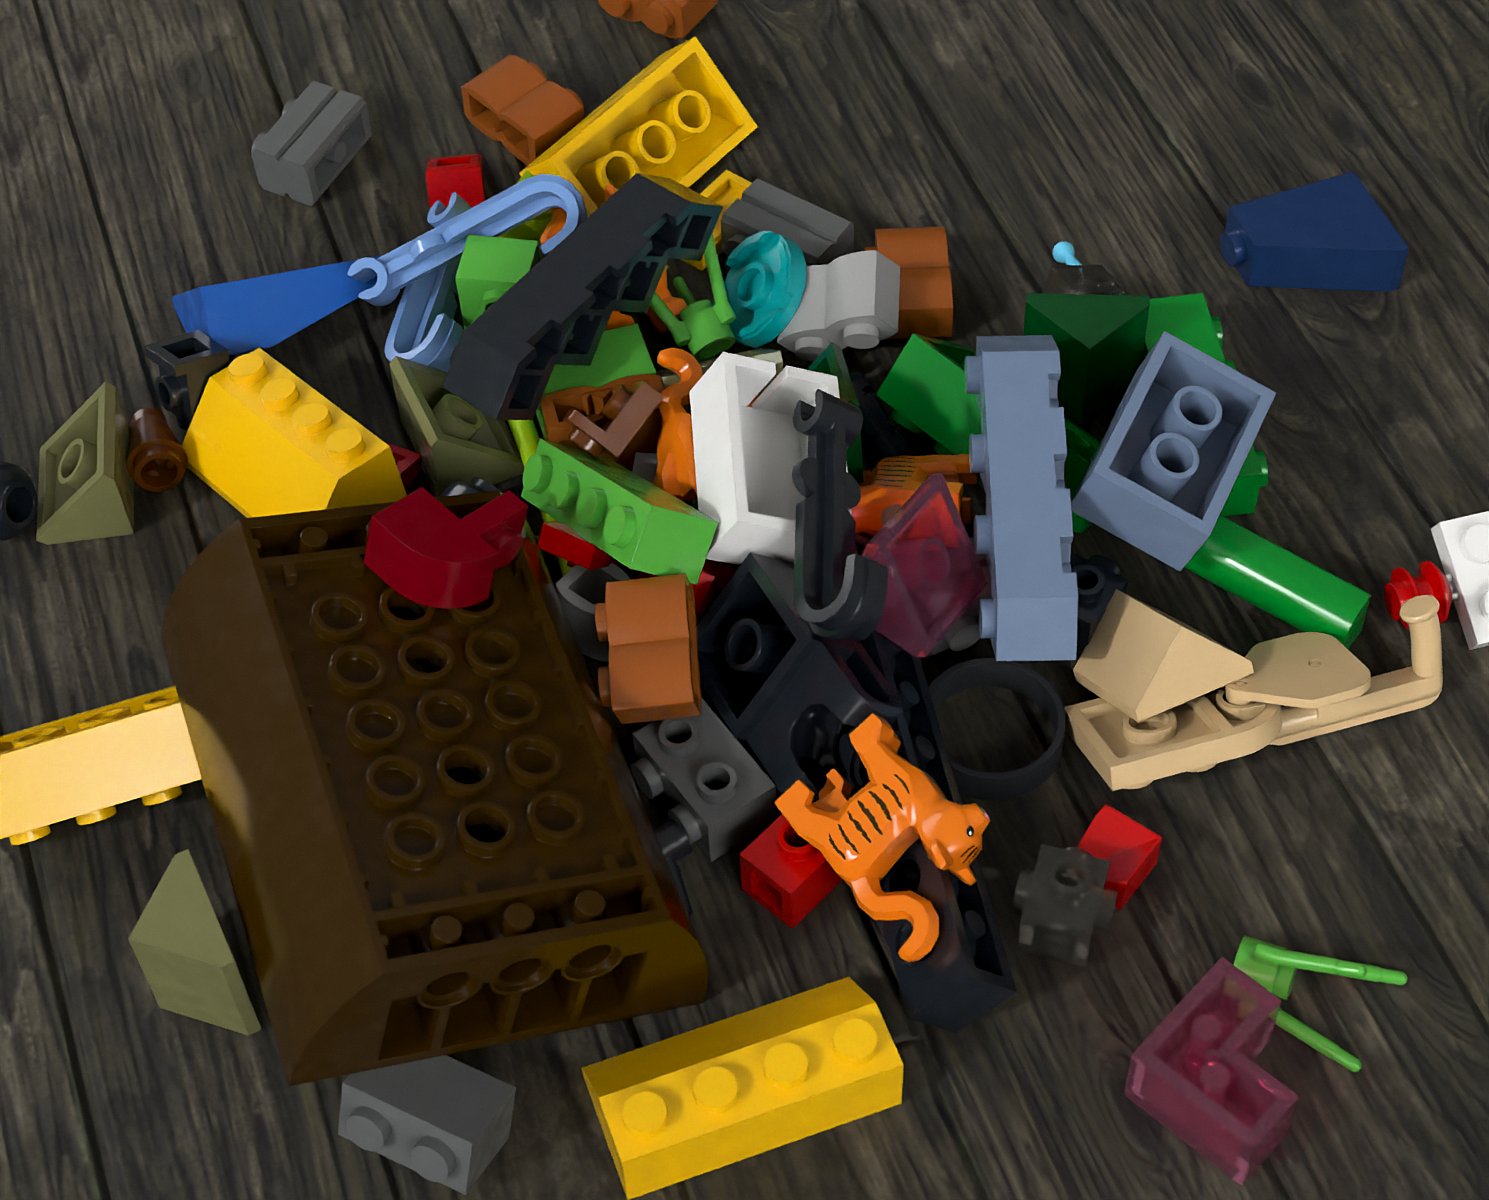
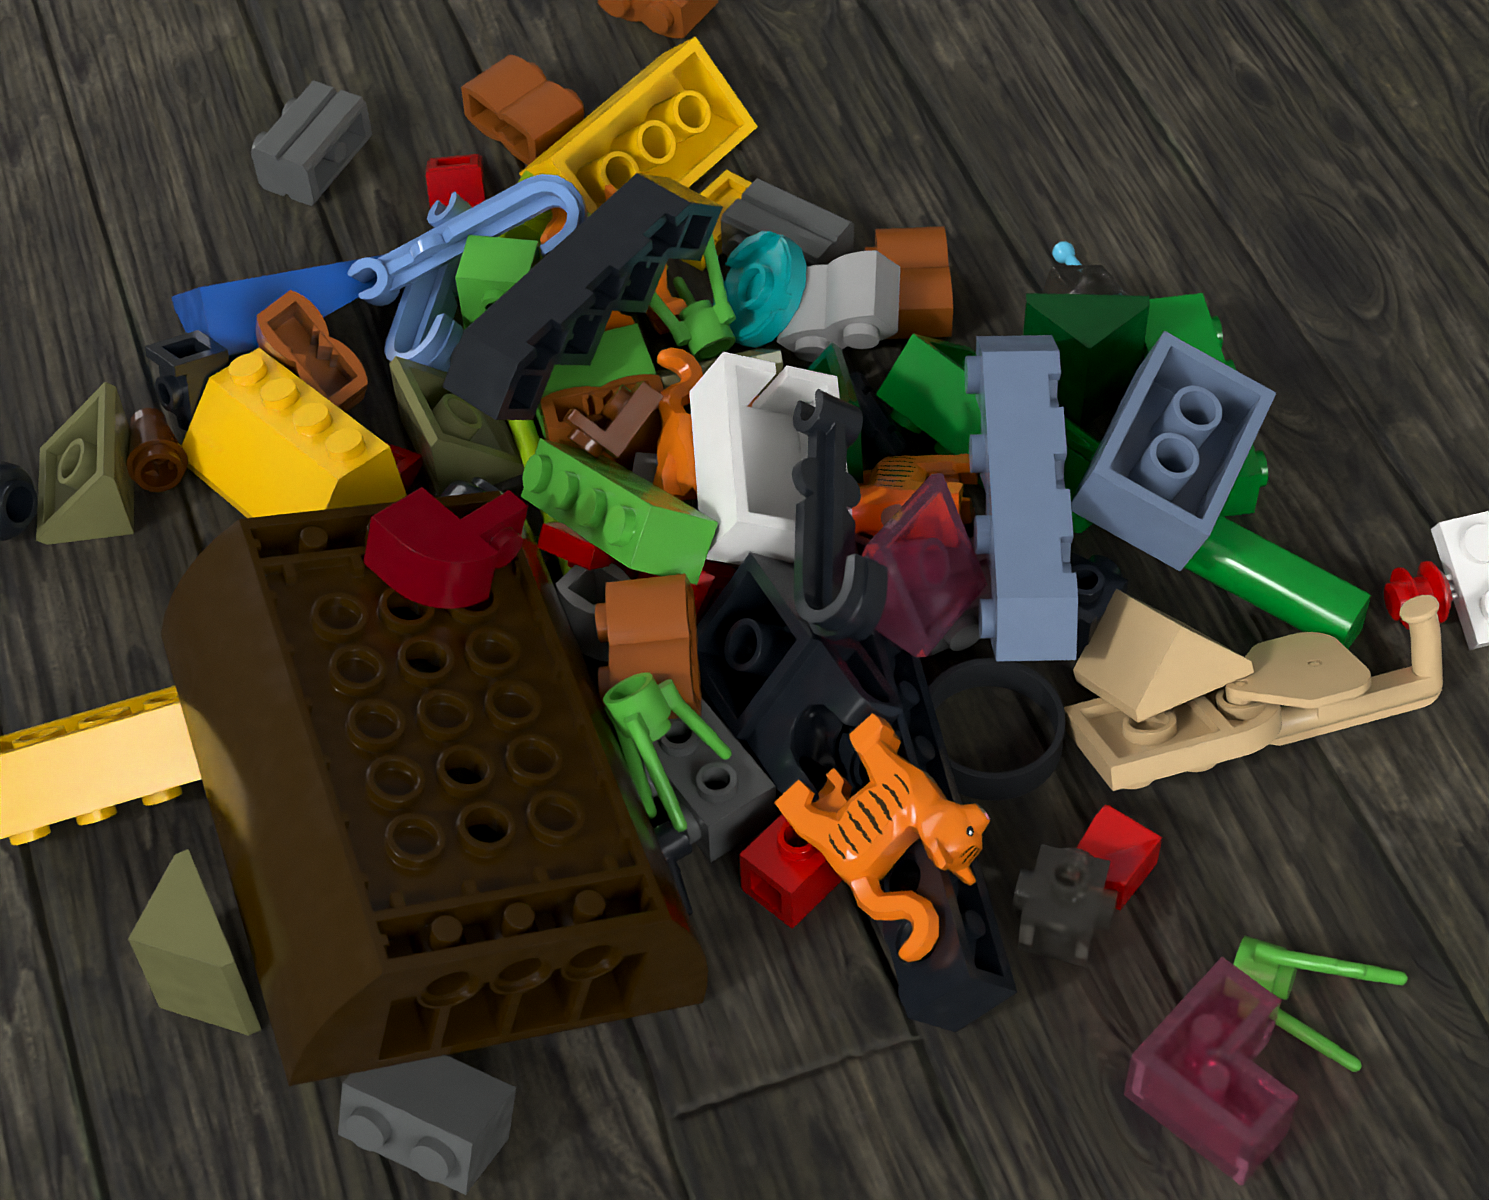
(299, 340): none -> dark orange brick
(640, 716): none -> bright green plant
(744, 1085): yellow slope -> none
(1315, 239): dark blue slope -> none

